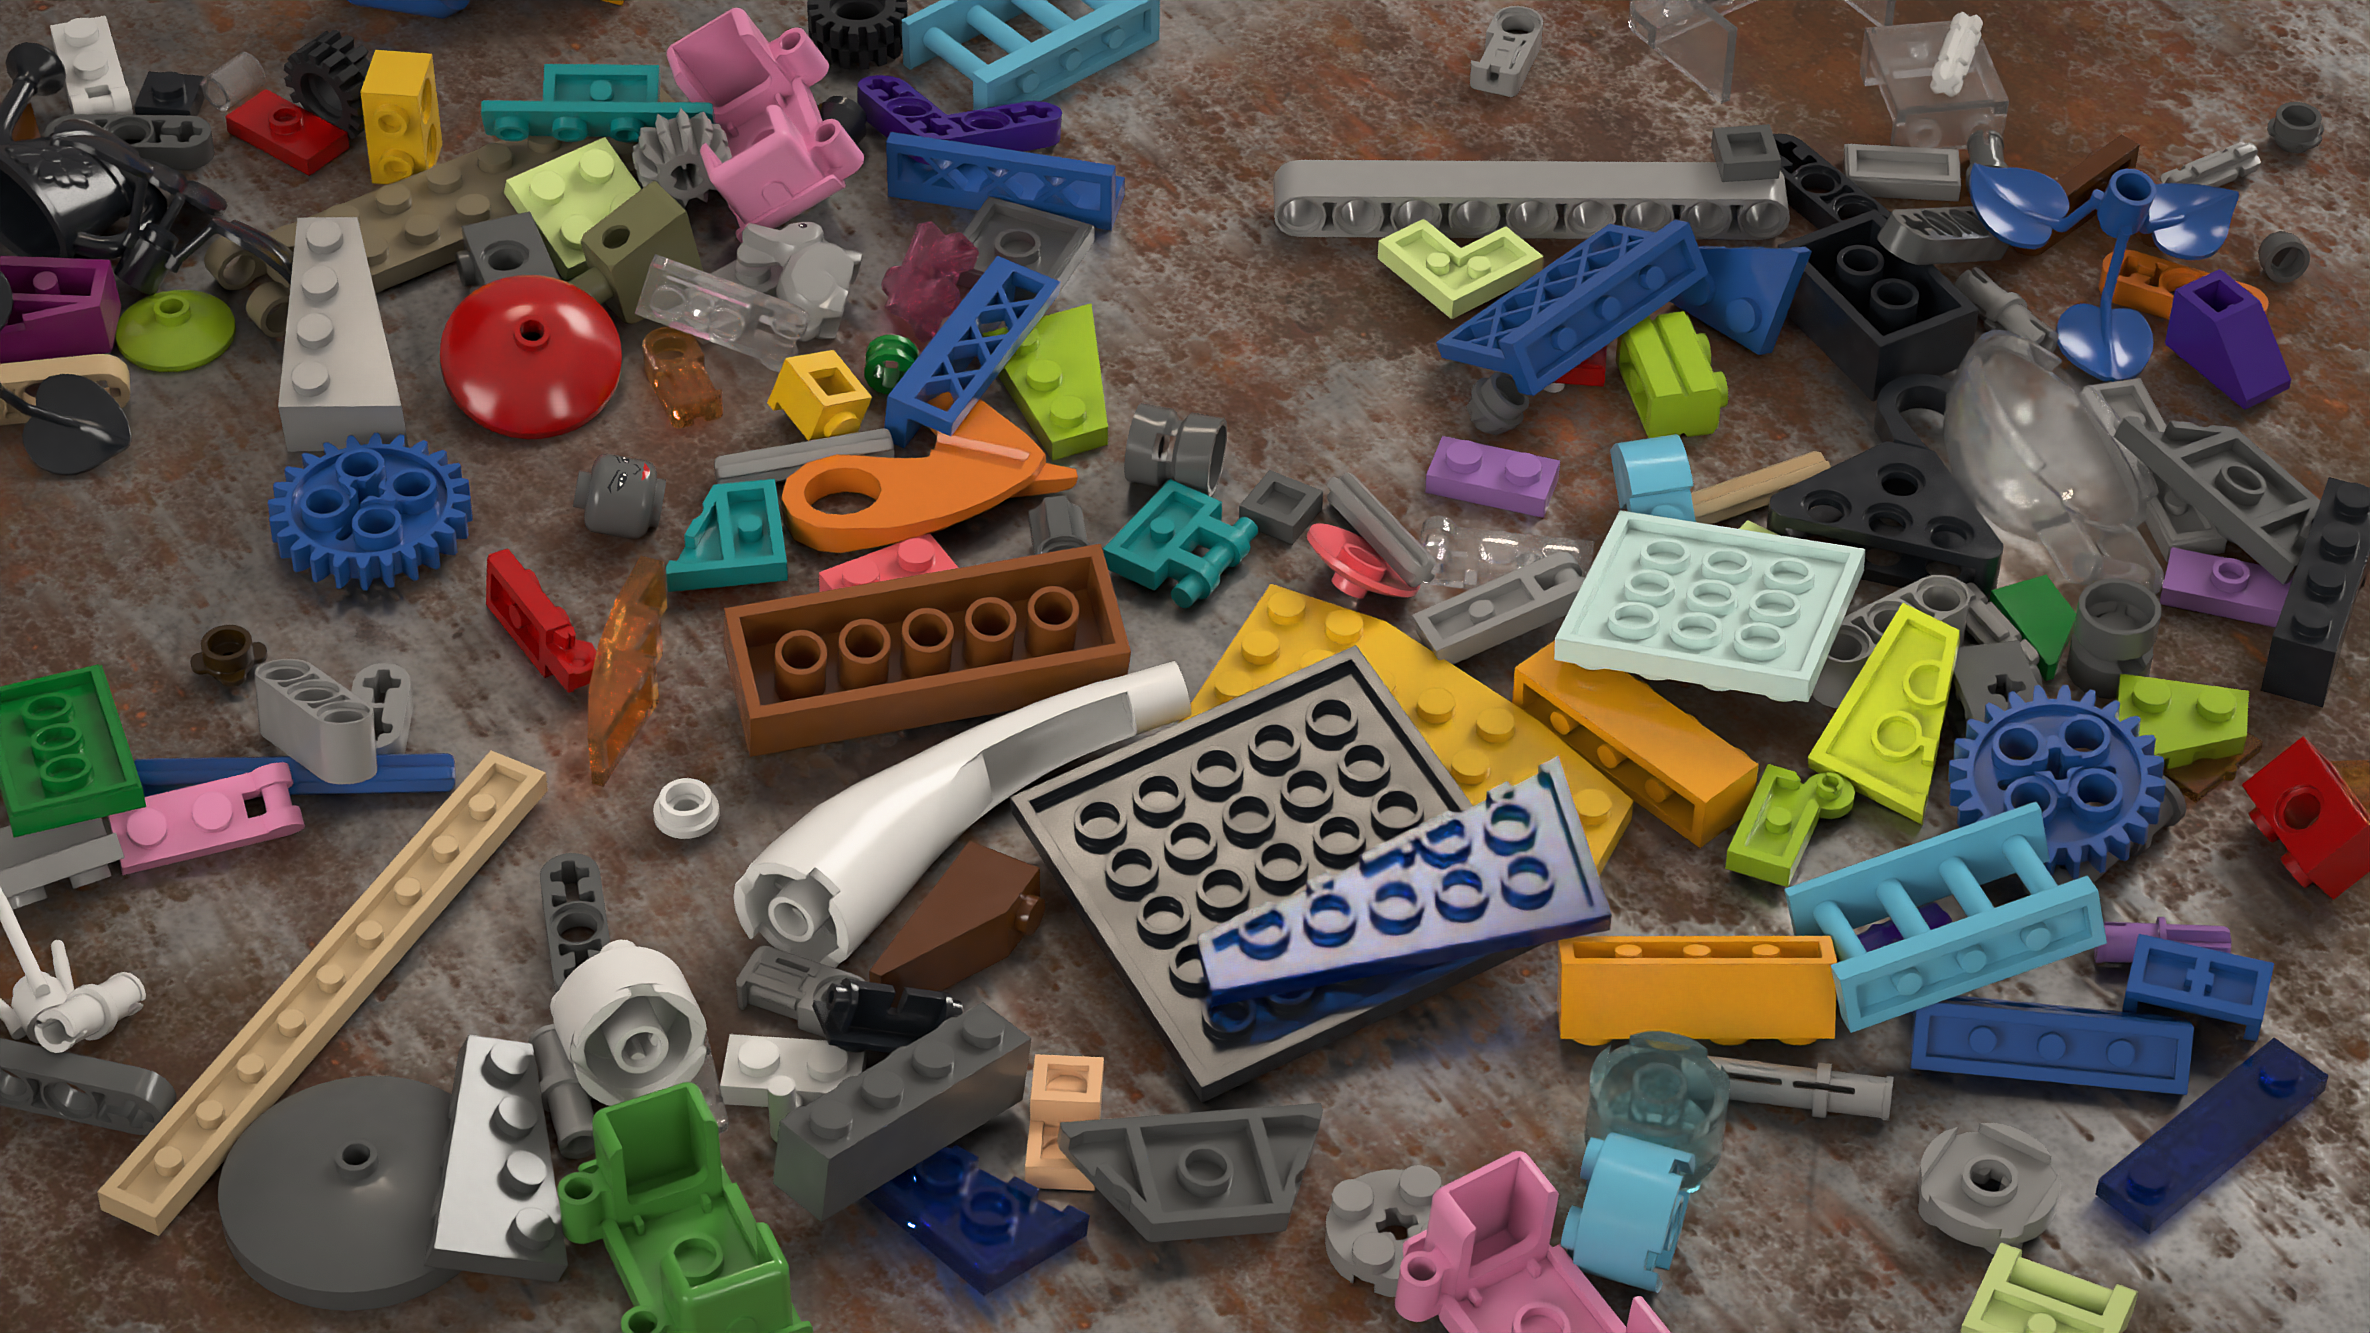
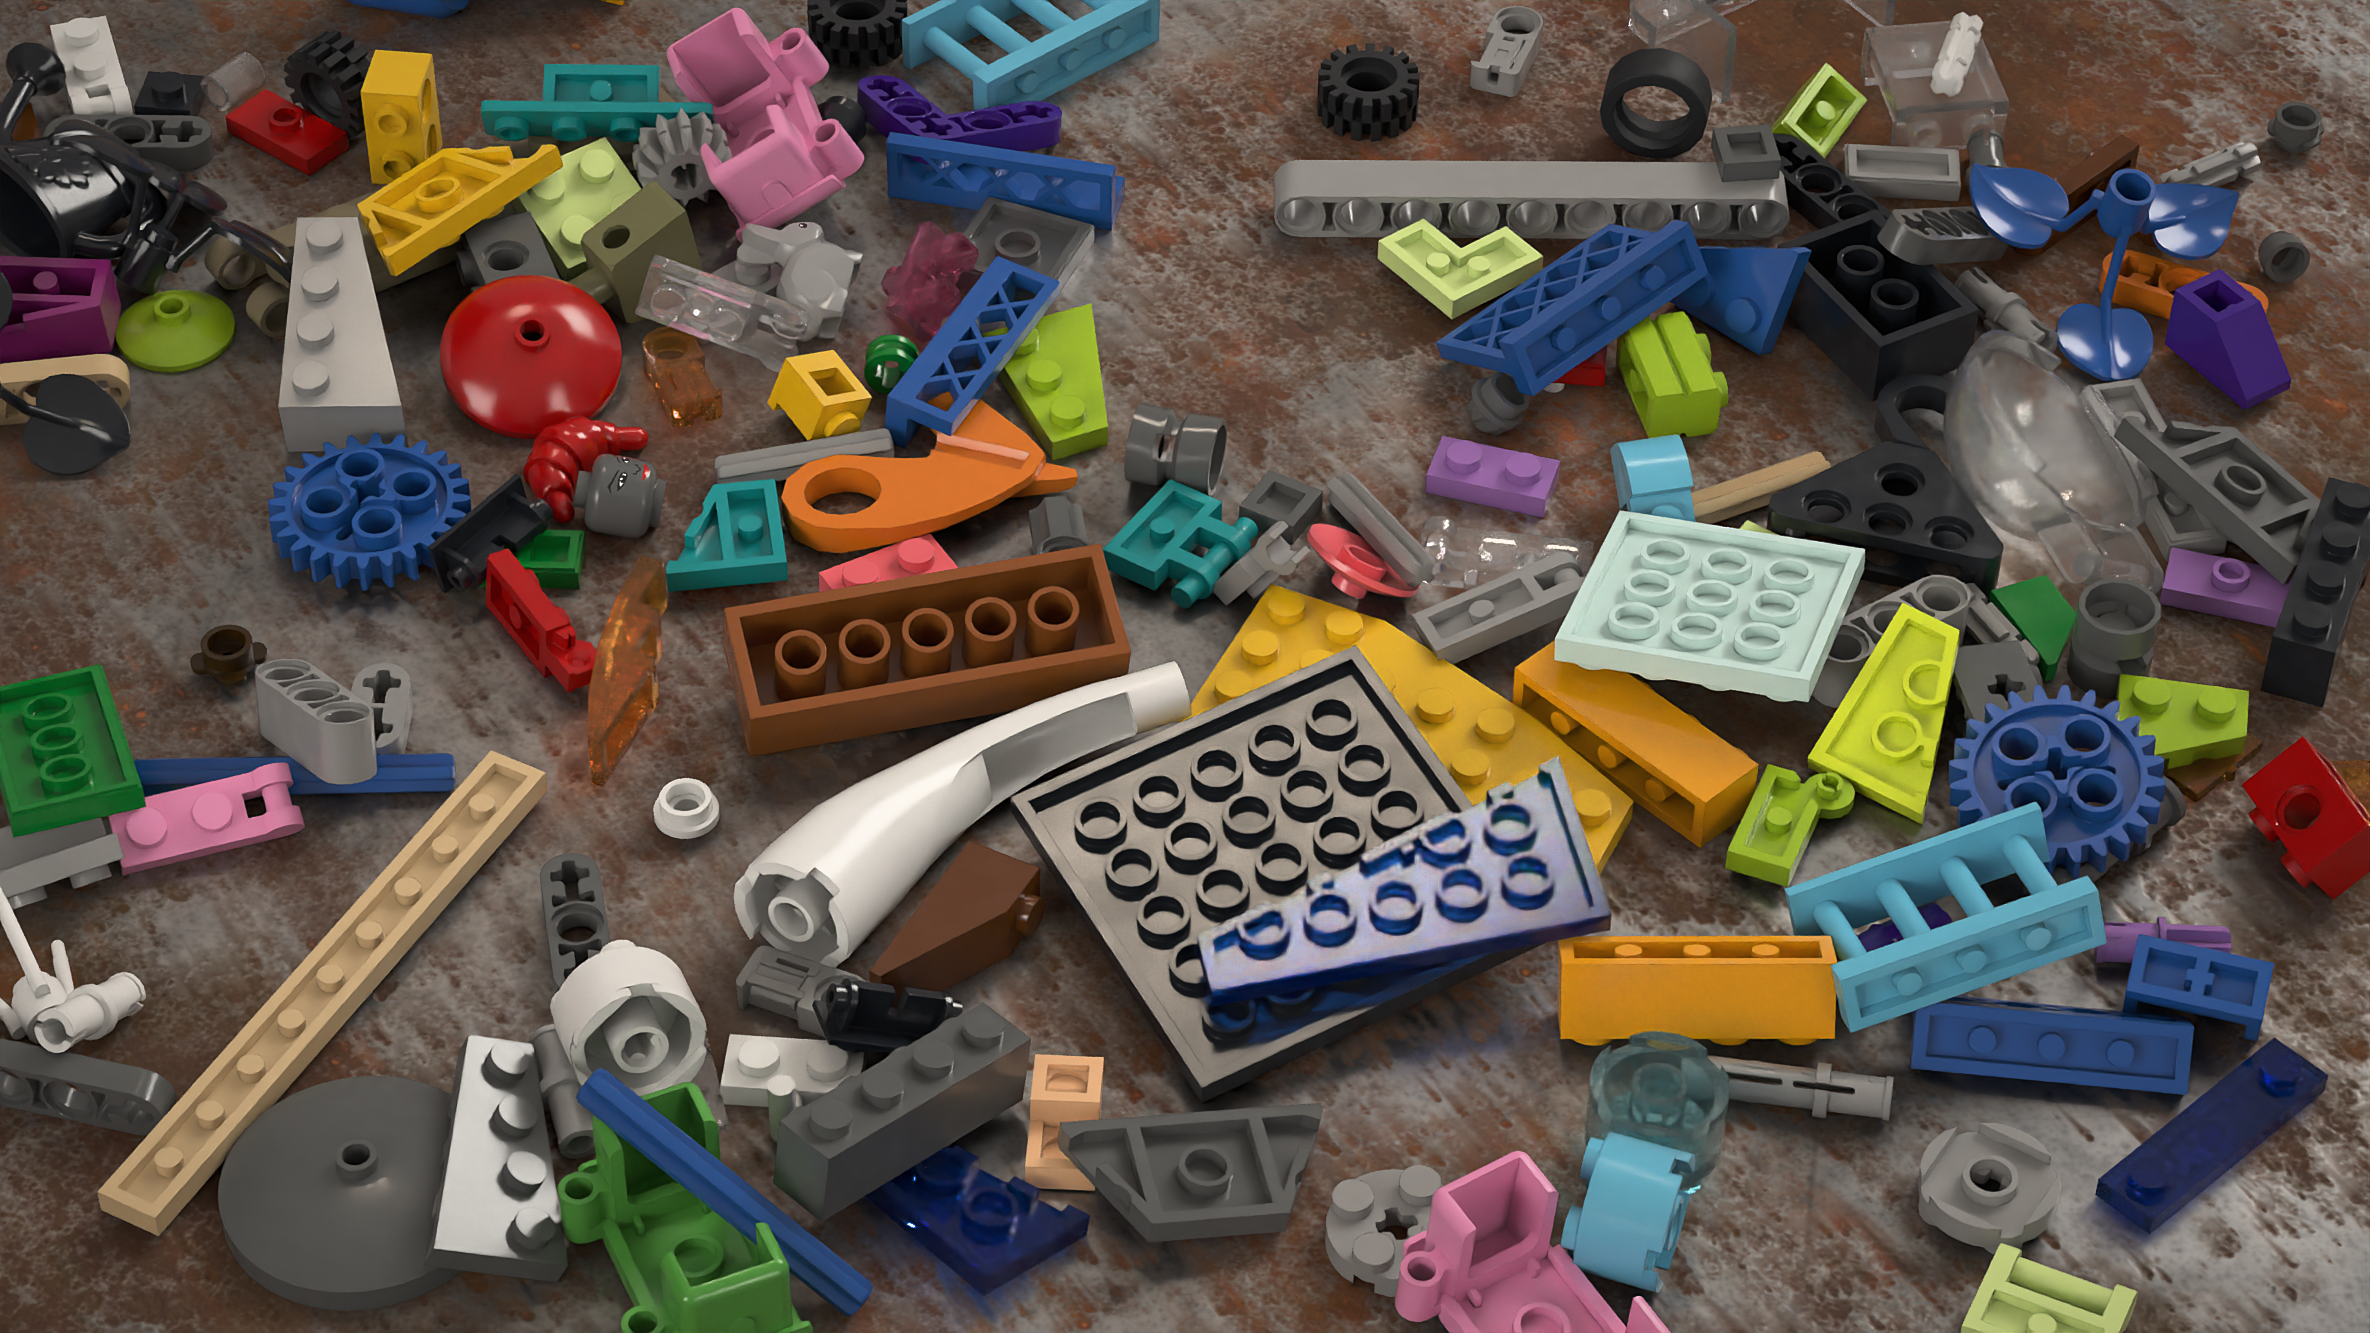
(447, 197): none -> yellow wing
(500, 519): none -> black hinge
(554, 558): none -> green tile
(572, 447): none -> red piece
(722, 1189): none -> blue axle
(1260, 565): none -> light grey plate
(1368, 92): none -> black tyre
(1664, 70): none -> black tyre
(1820, 110): none -> lime slope

